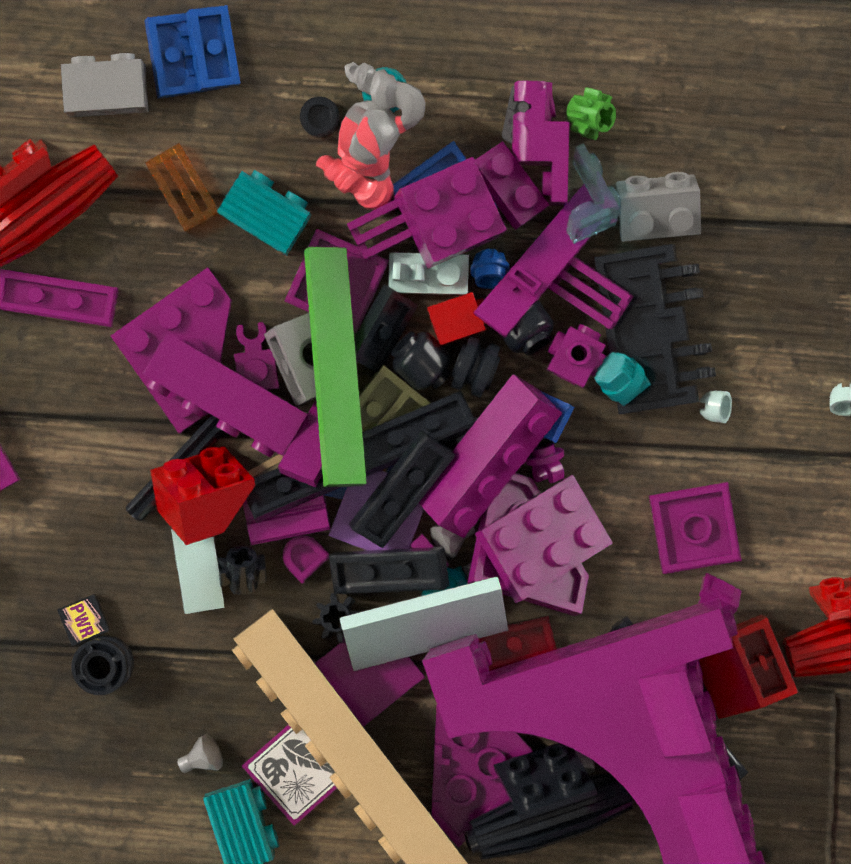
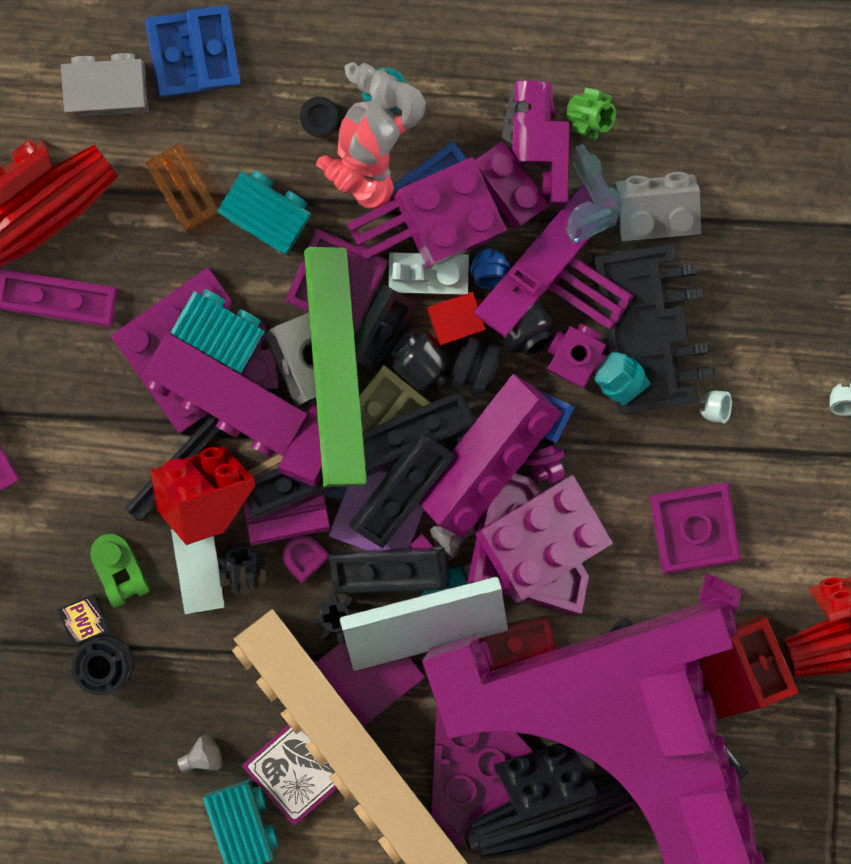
(110, 555): none -> bright green plate
(218, 331): none -> teal brick

